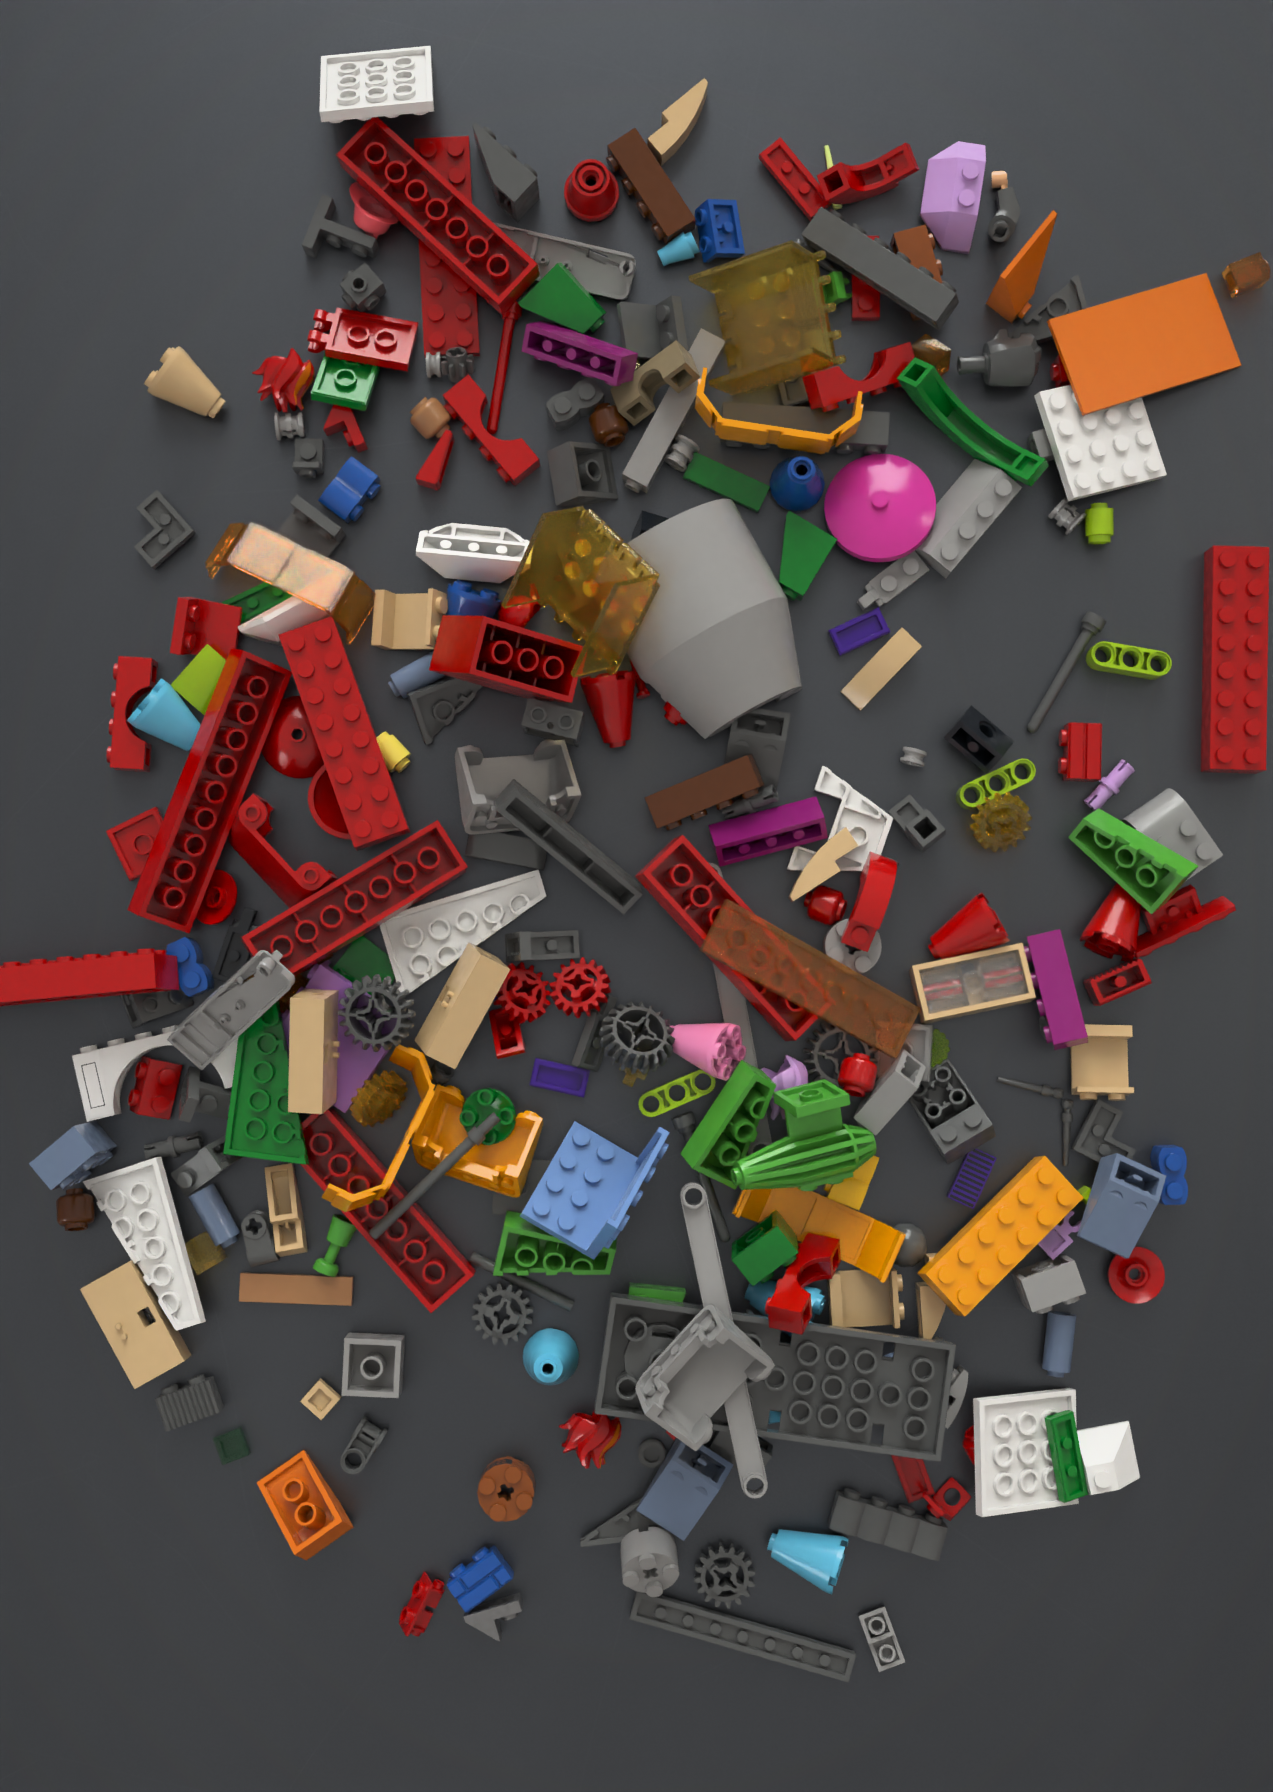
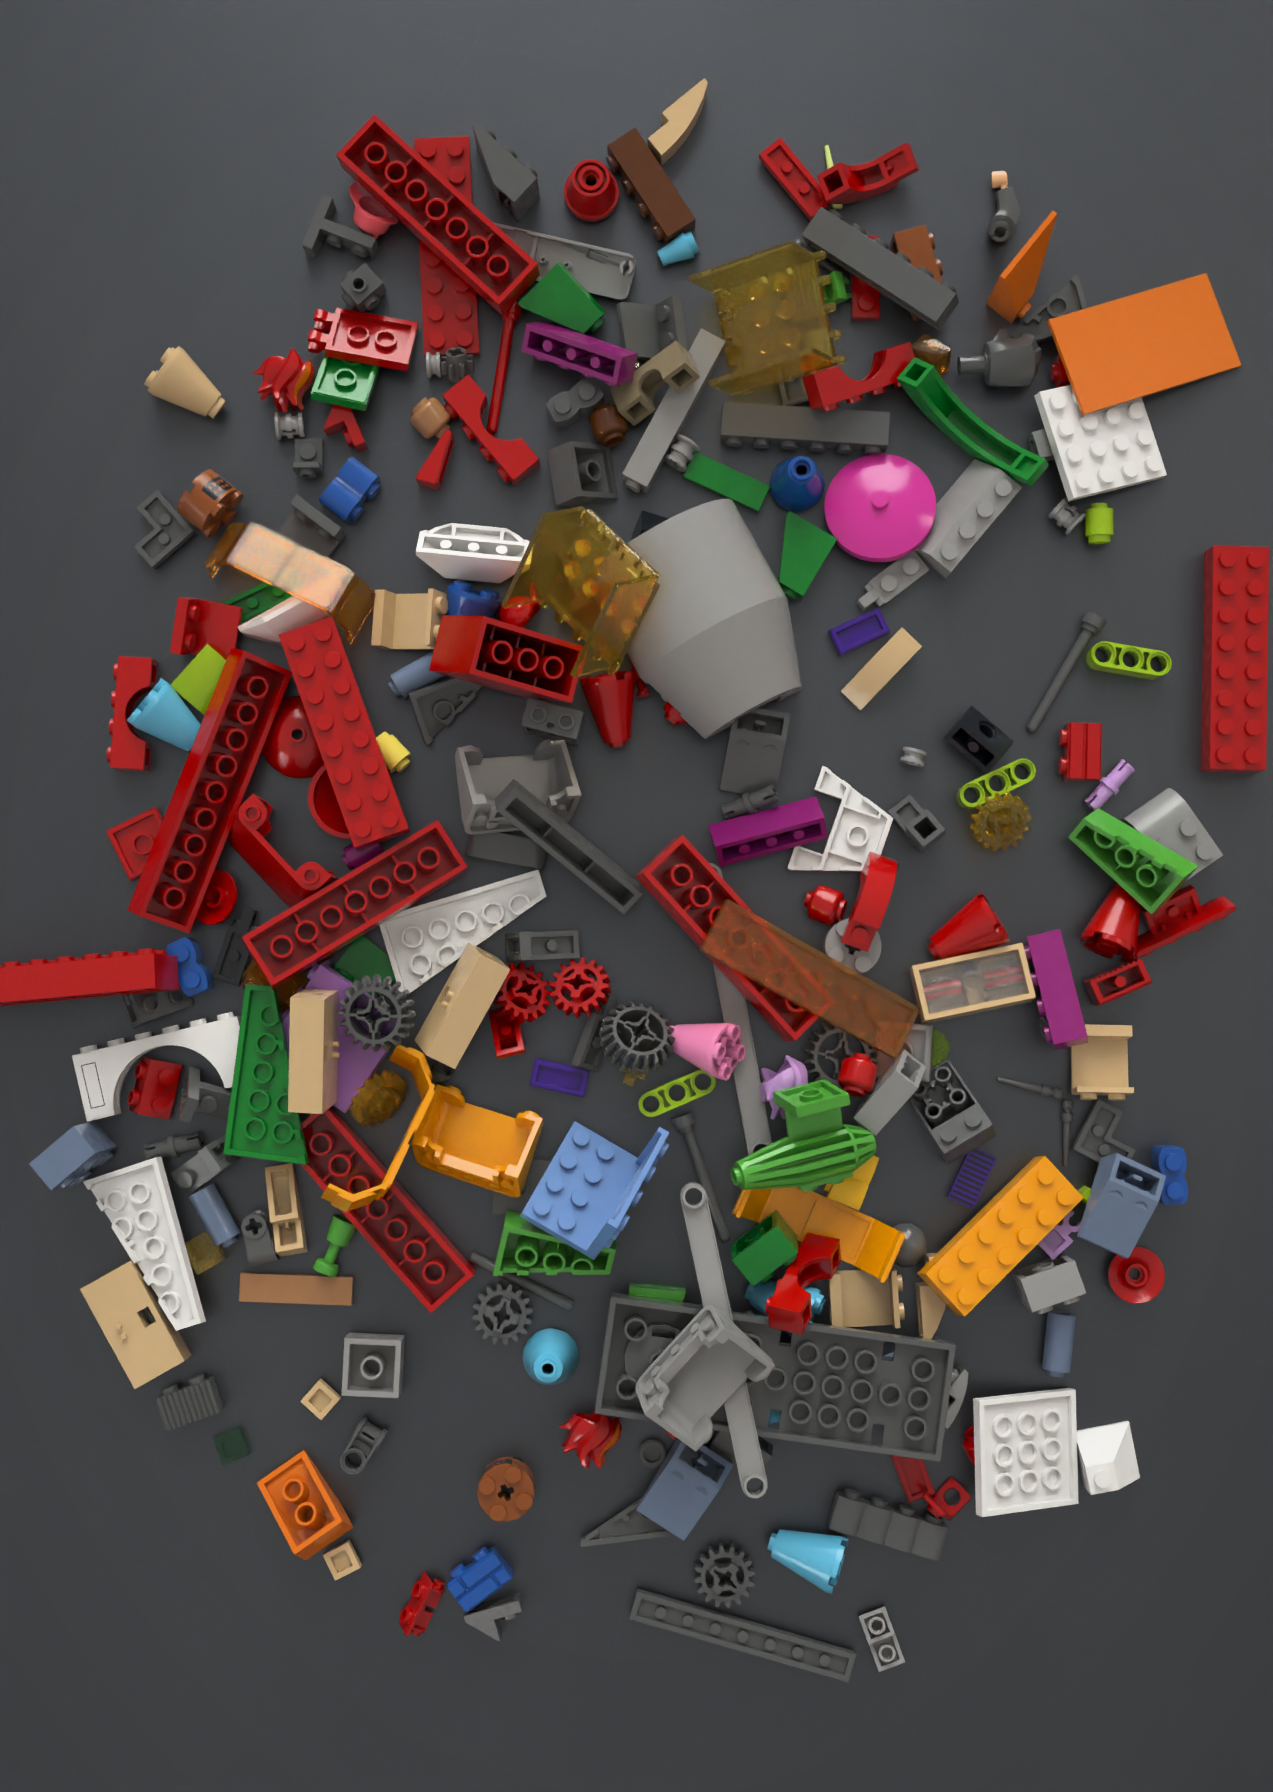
(75, 1210): reddish brown head -> none
(210, 502): none -> dark orange brick
(232, 1008): light grey piece -> none
(342, 1560): none -> tan plate
(355, 858): none -> magenta brick
(376, 84): white plate -> none
(475, 1137): dark grey bar -> none
(483, 1104): green dish -> none
(649, 1560): light grey brick -> none
(705, 791): reddish brown brick -> none
(719, 229): blue bracket -> none
(730, 1124): bright green wedge -> none
(780, 436): light orange windscreen -> none
(823, 863): tan slope -> none
(953, 195): lavender wedge -> none
(1066, 1456): green tile -> none
(1246, 274): clear orange brick -> none

